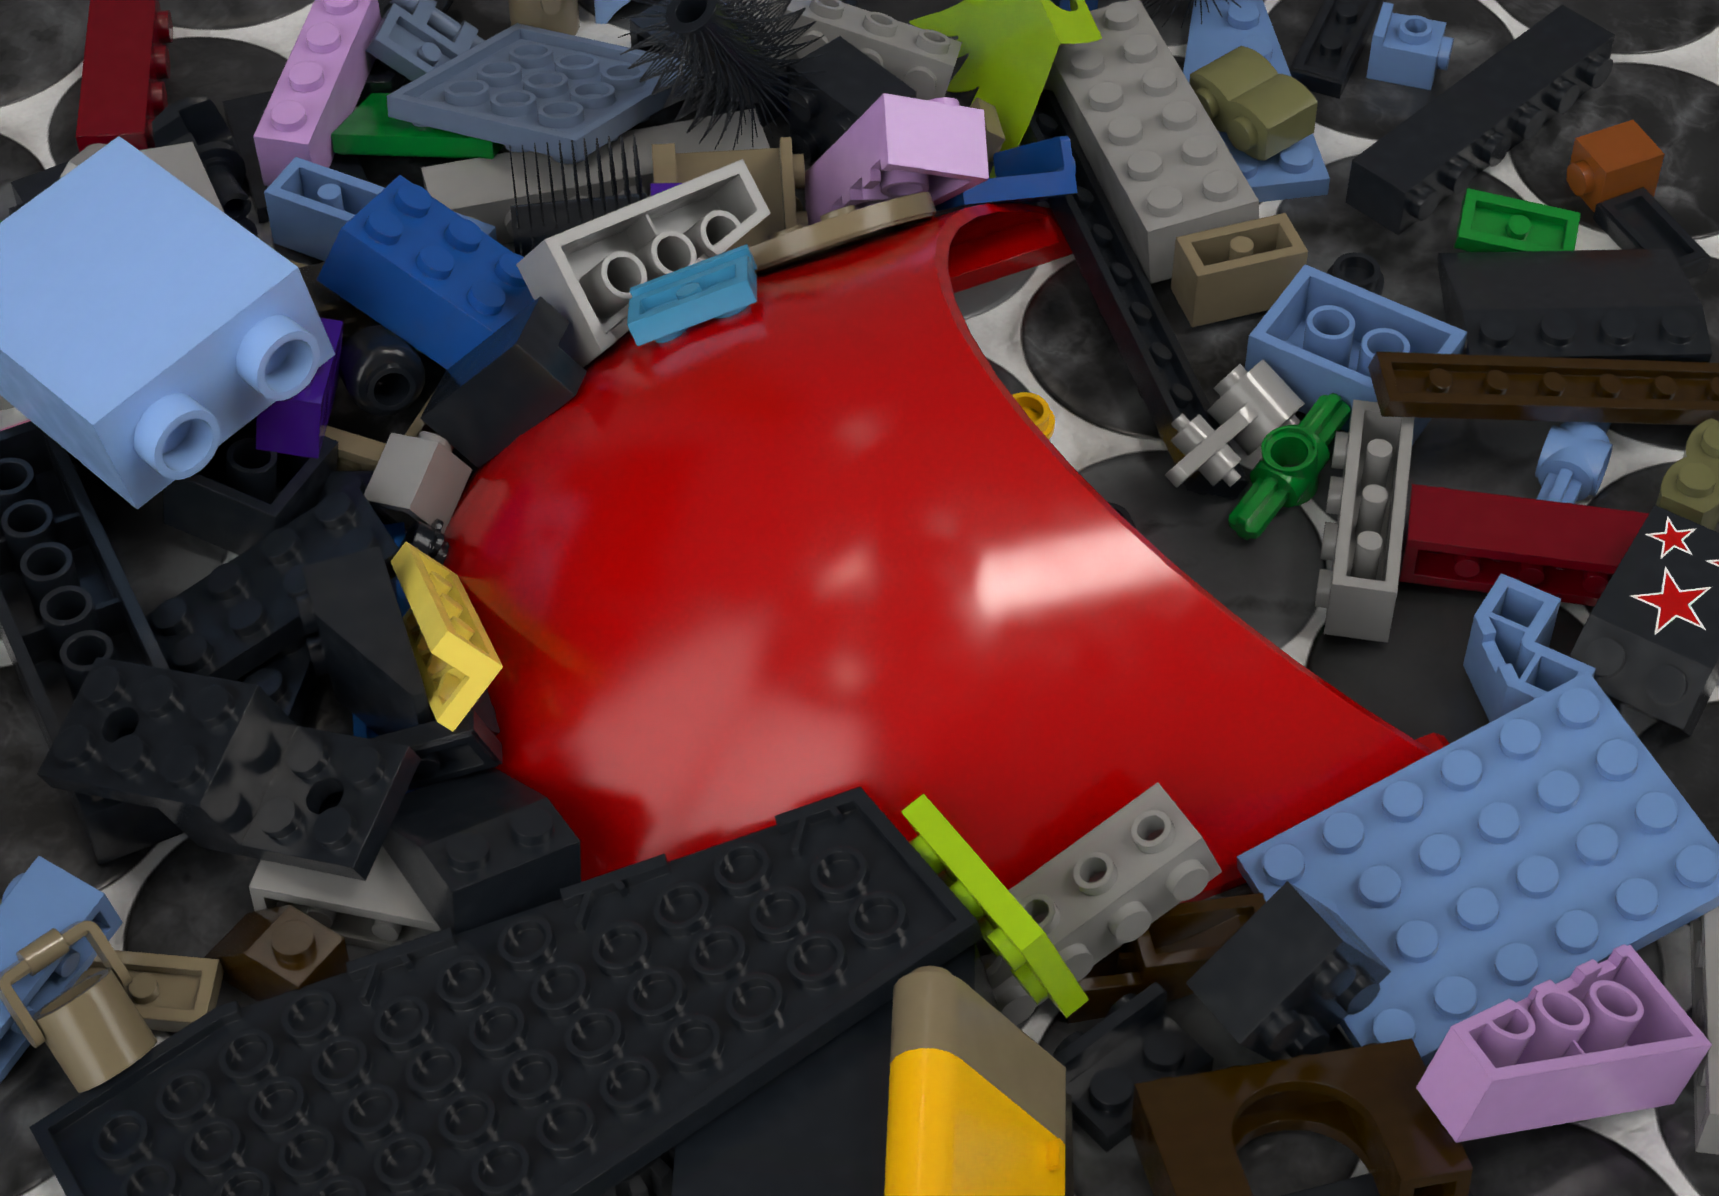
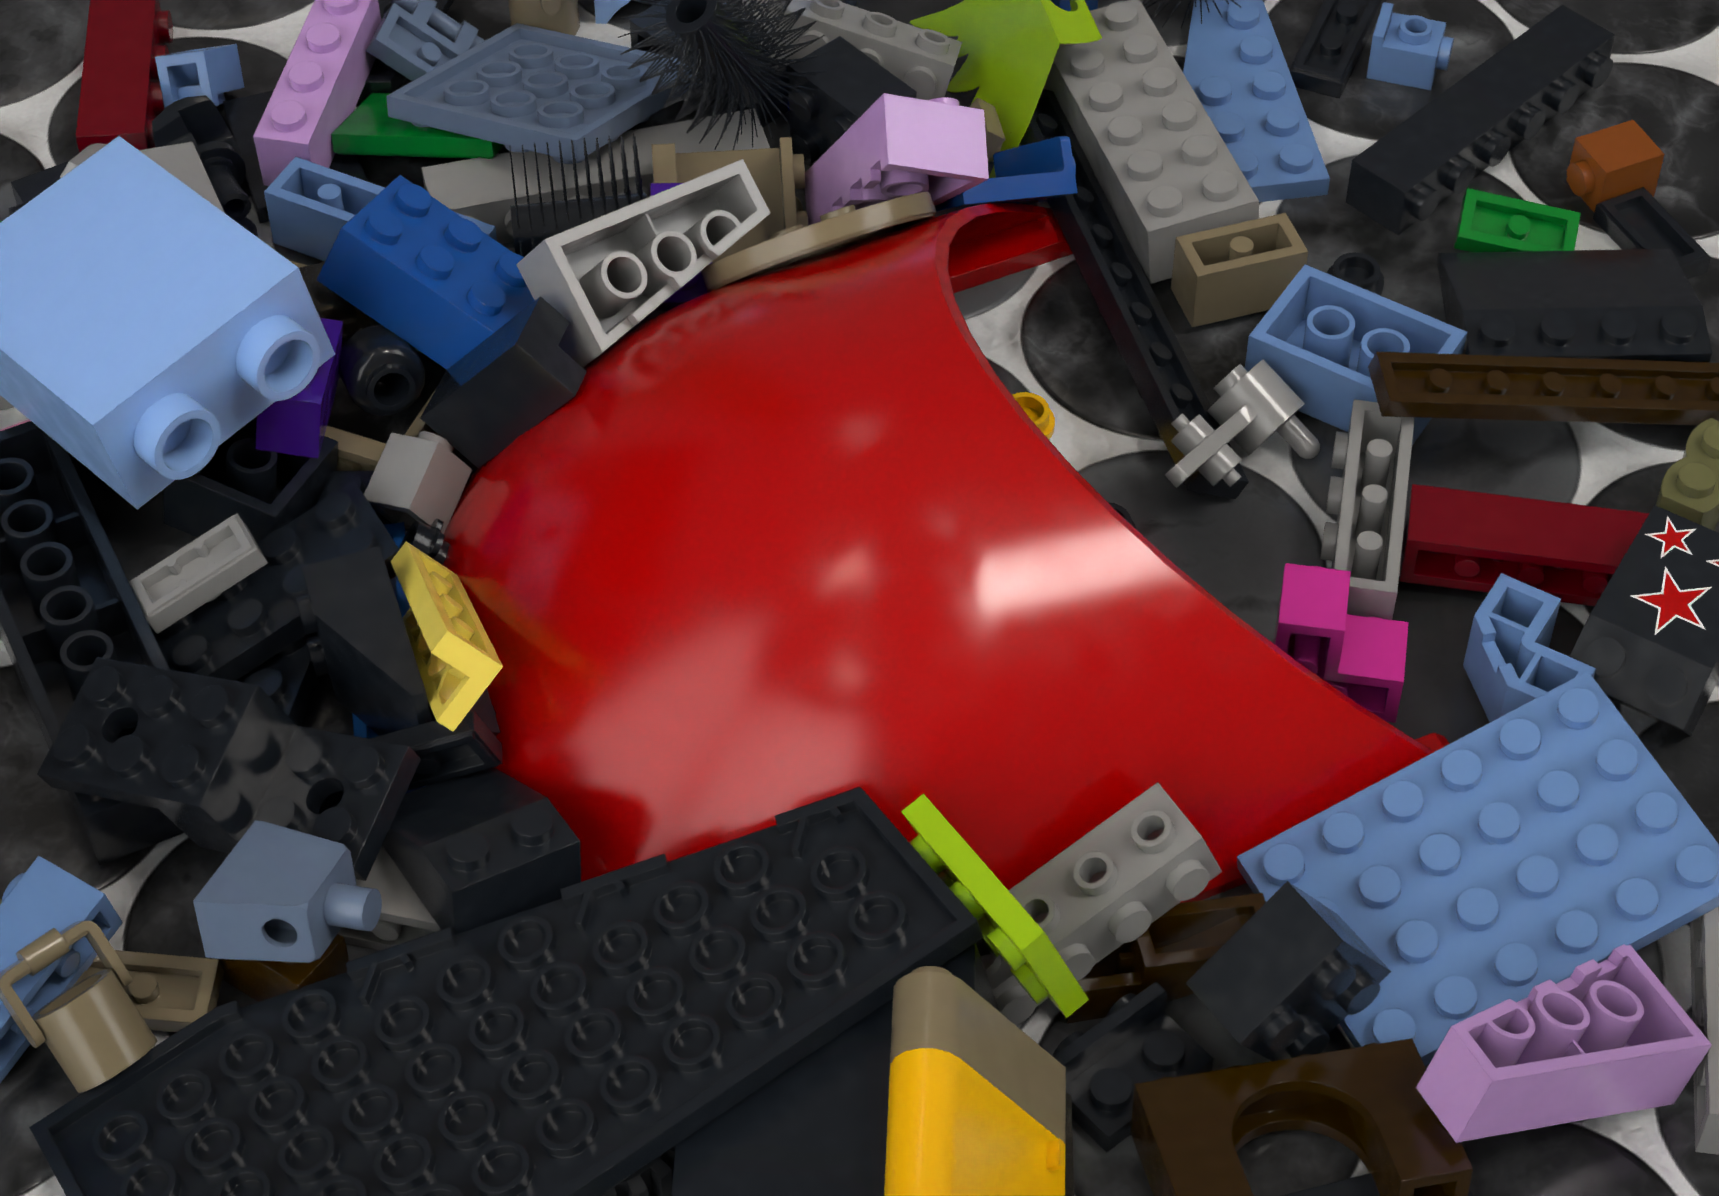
(197, 573): none -> light grey plate
(200, 73): none -> medium blue brick
(282, 898): none -> sand blue torso
(692, 295): dark azure plate -> none
(1254, 103): olive brick -> none
(1289, 486): green axle -> none
(1348, 651): none -> dark pink brick
(1573, 461): medium blue axle -> none

